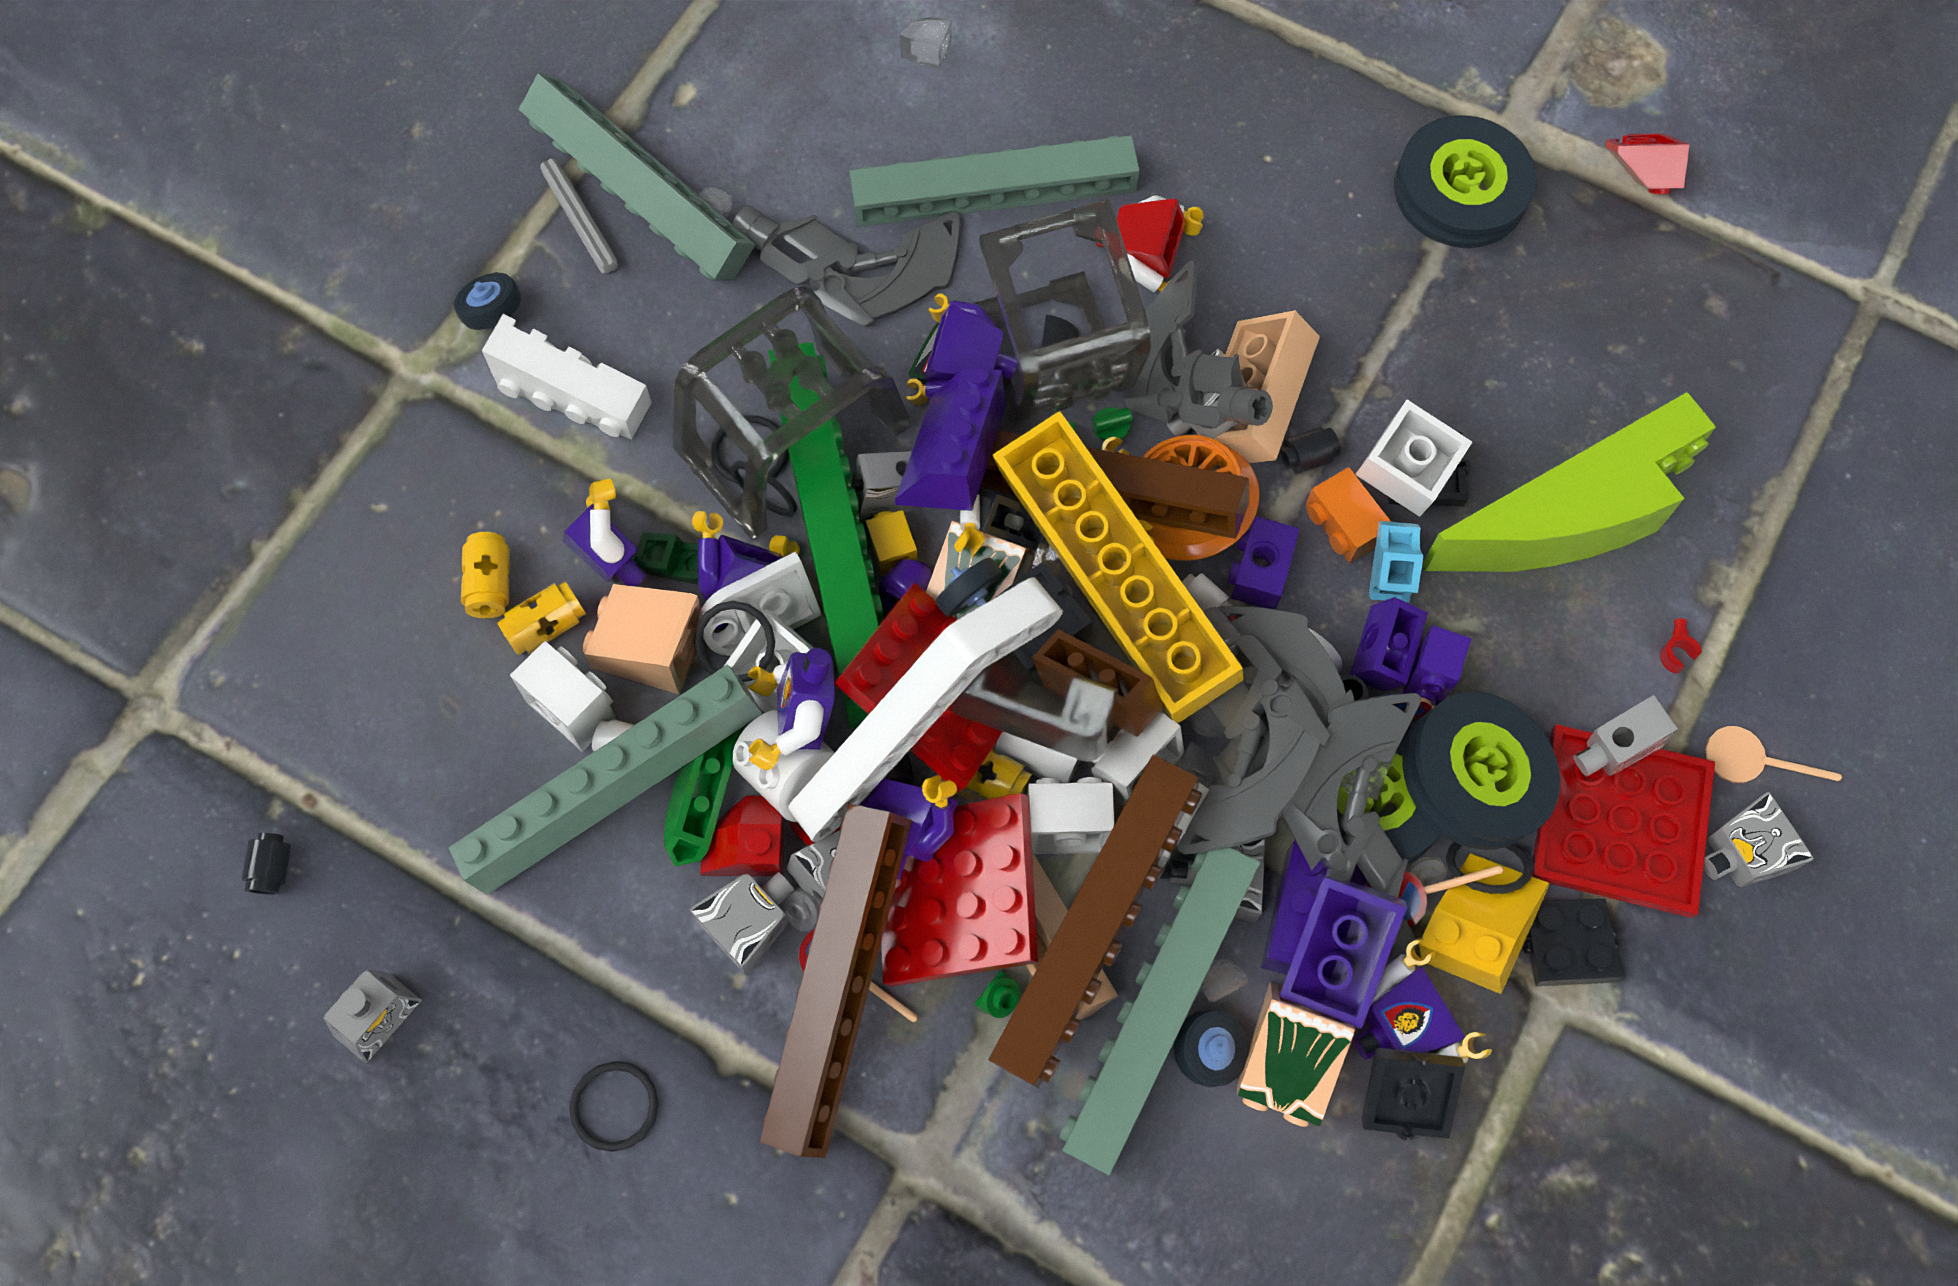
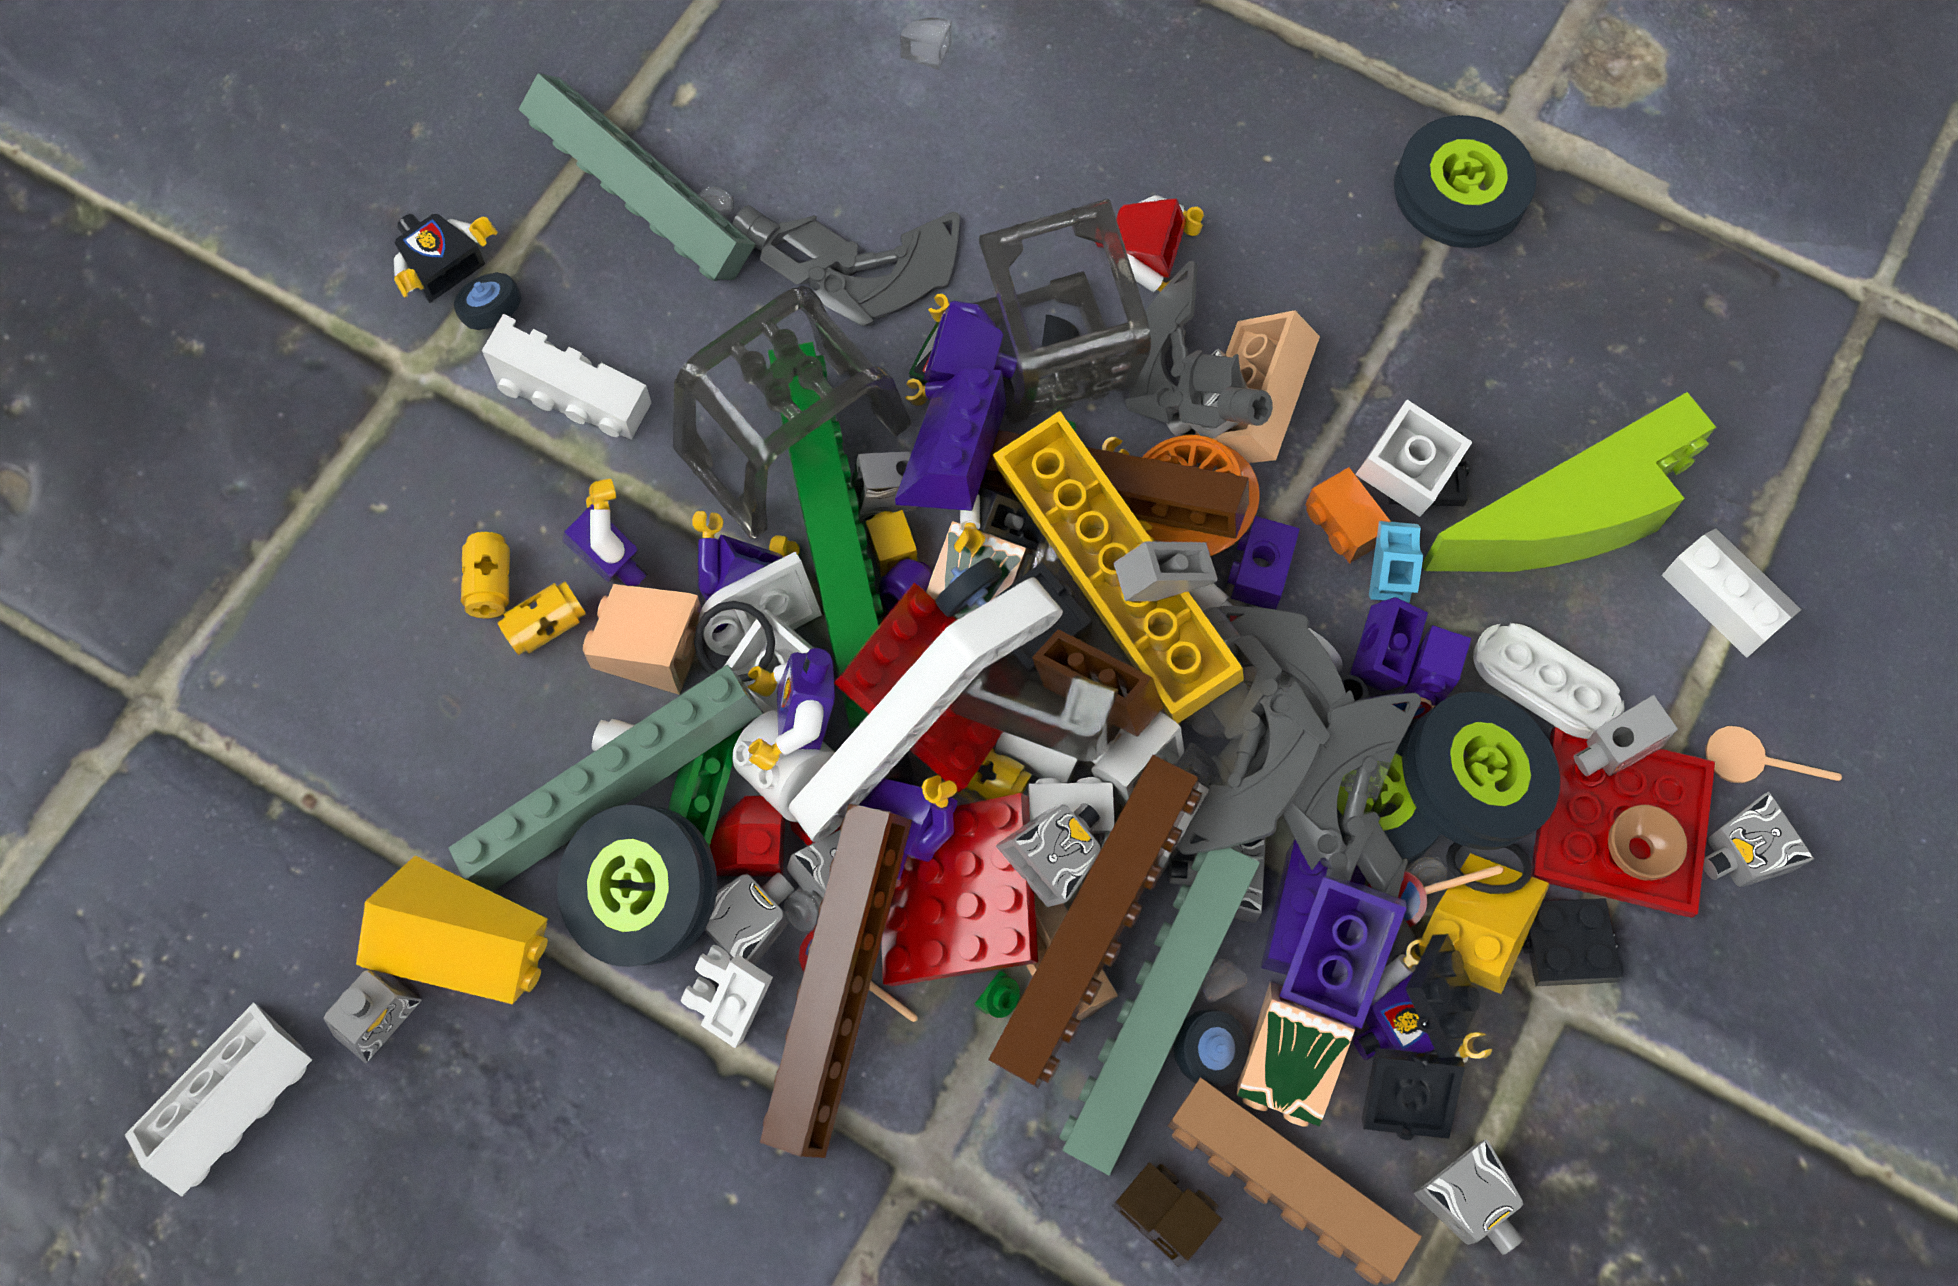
(217, 1100): none -> white slope
(266, 864): black brick -> none
(438, 253): none -> torso
(451, 934): none -> yellow slope
(563, 693): white brick -> none
(574, 1112): black piece -> none
(579, 216): light grey axle -> none
(631, 923): none -> black wheel
(668, 557): dark green slope -> none
(720, 434): black piece -> none
(737, 999): none -> white plate
(772, 481): black piece -> none
(994, 180): sand green brick -> none
(1054, 851): none -> light grey torso
(1111, 423): green plate -> none
(1164, 570): none -> light grey slope
(1167, 1216): none -> dark brown brick
(1293, 1182): none -> medium nougat brick
(1310, 450): black brick -> none
(1443, 996): none -> black plate
(1475, 1198): none -> light grey torso
(1547, 679): none -> white tile
(1652, 160): slope -> none
(1661, 833): none -> medium nougat piece
(1680, 639): red piece -> none
(1730, 592): none -> white slope

